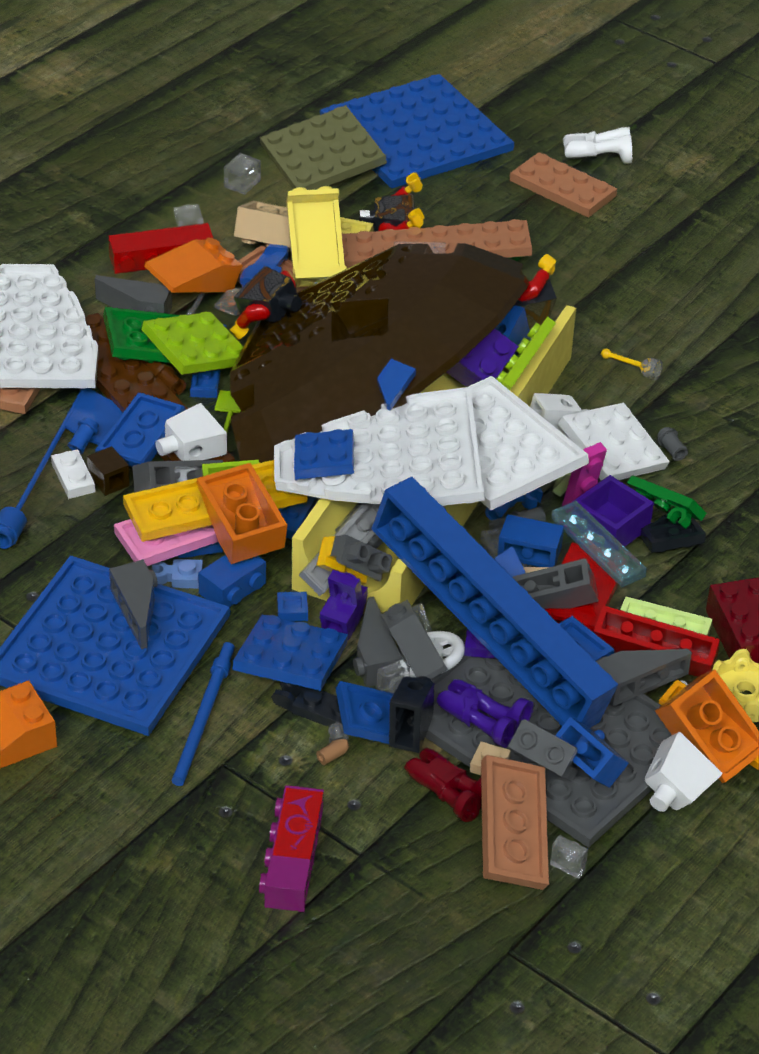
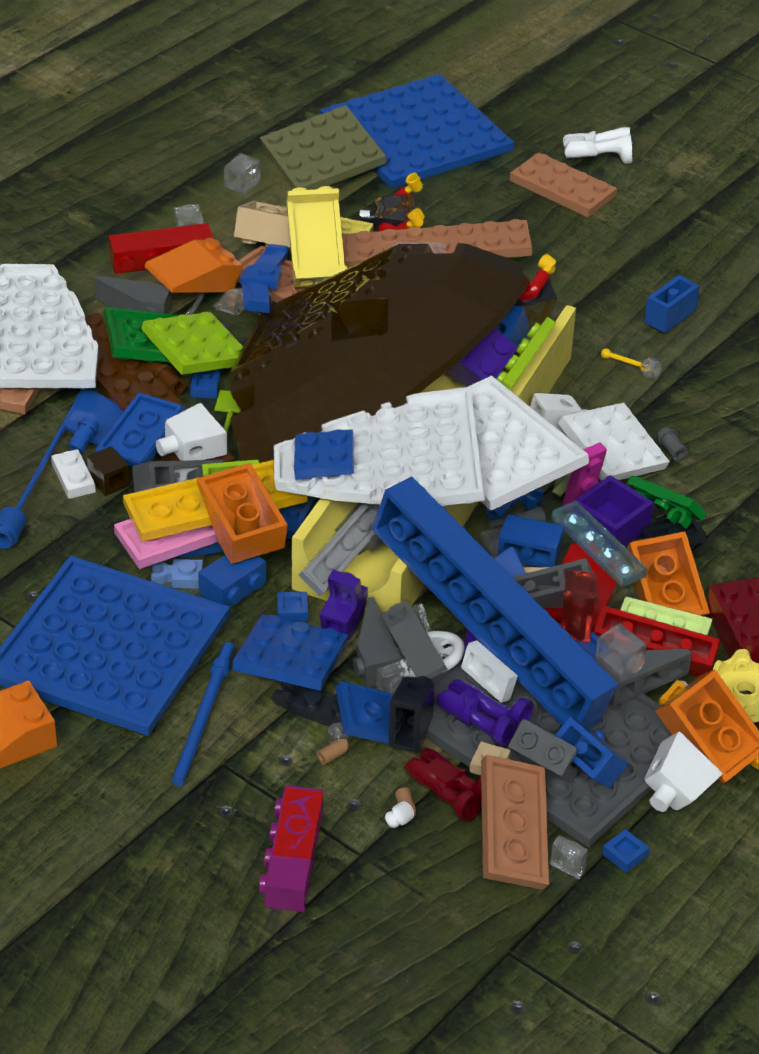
(134, 593): dark grey slope -> none
(266, 299): torso -> none
(353, 556): dark grey hips -> none
(394, 381): blue tile -> none
(403, 811): none -> white arm
(489, 671): none -> white plate
(579, 604): none -> clear red brick
(621, 651): none -> clear brick
(625, 851): none -> blue plate
(670, 574): none -> orange slope
(671, 303): none -> blue brick

